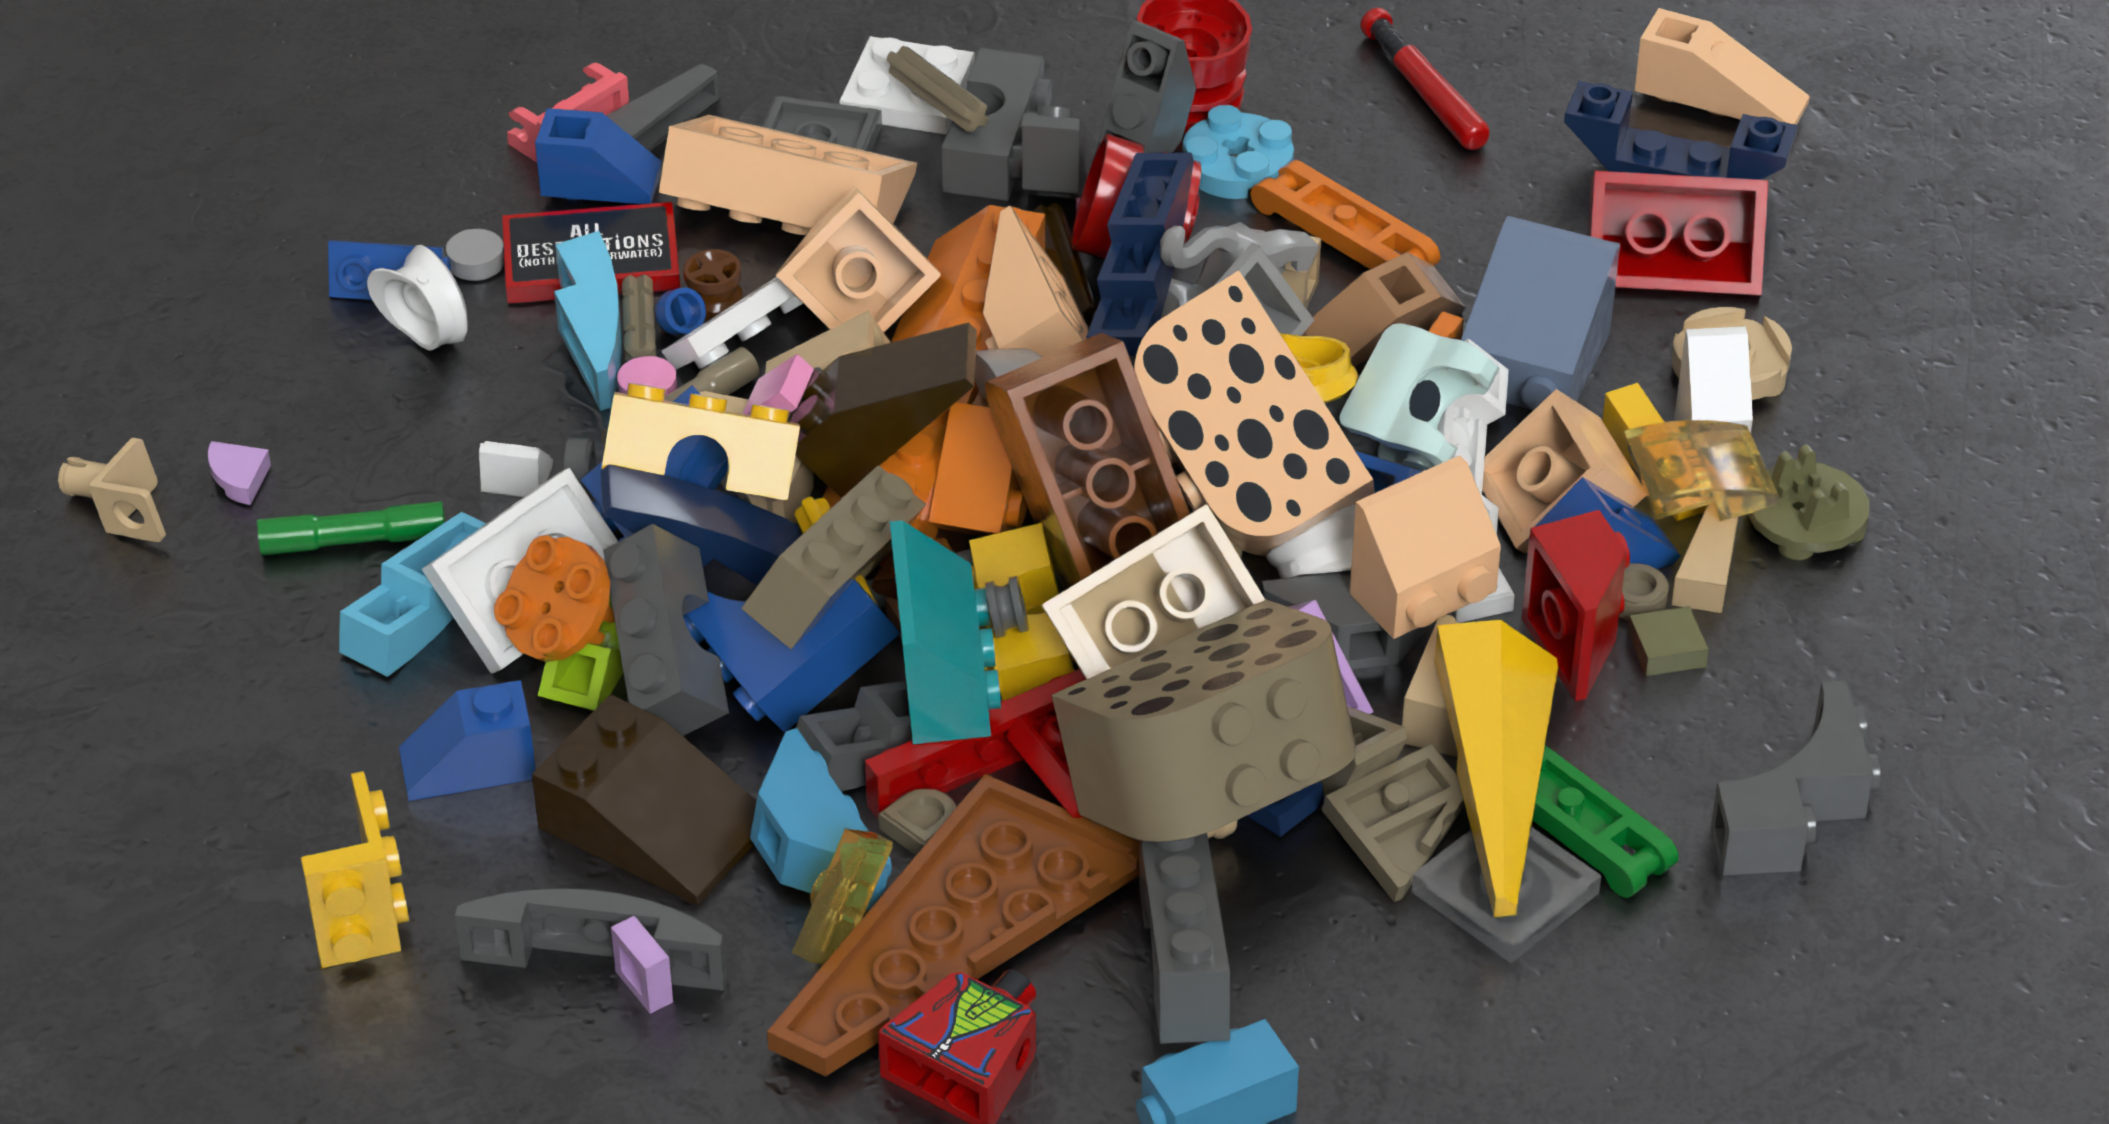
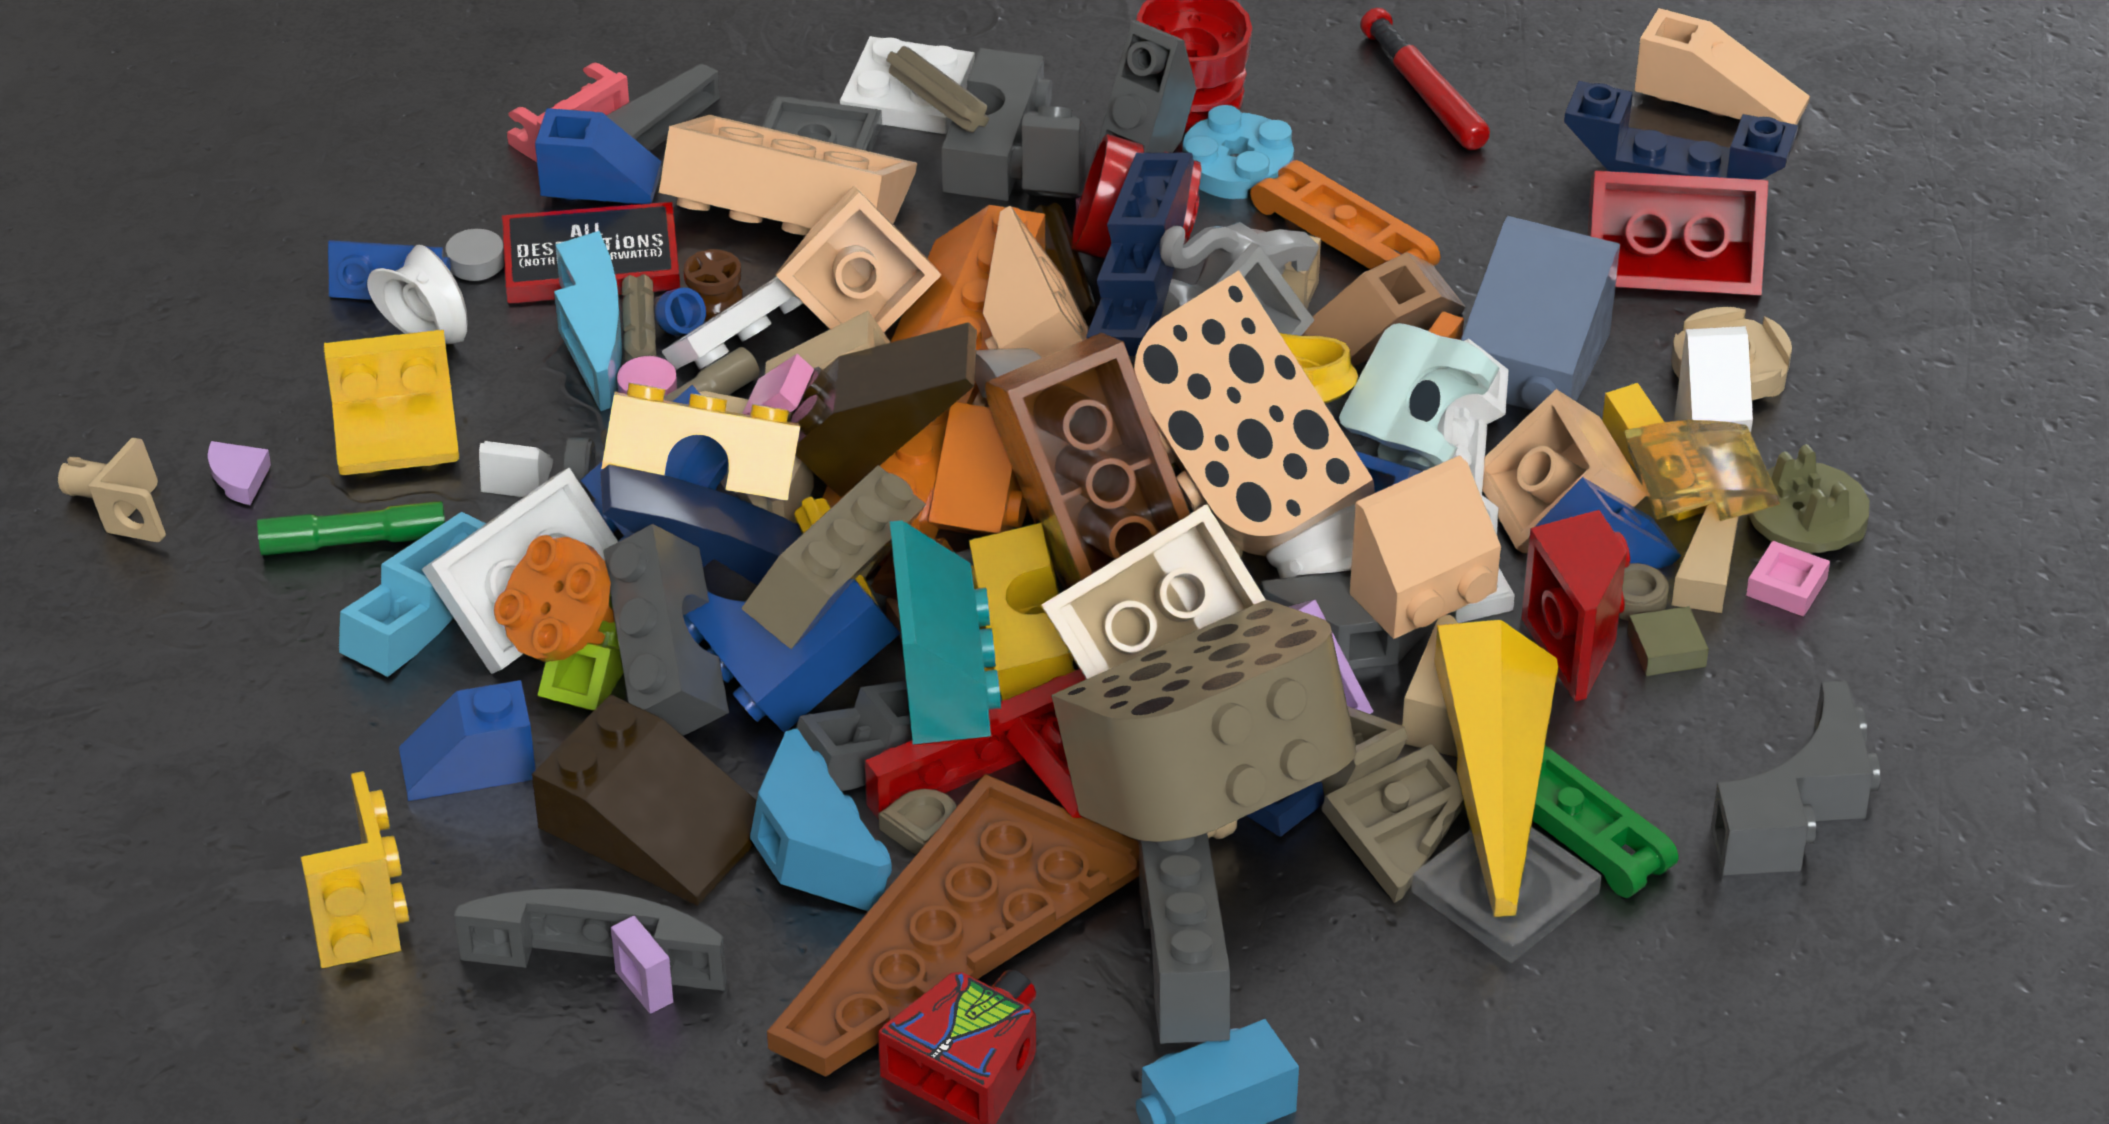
(391, 402): none -> yellow bracket
(842, 893): clear yellow plate -> none
(1007, 606): dark grey bush -> none
(1788, 578): none -> bright pink tile

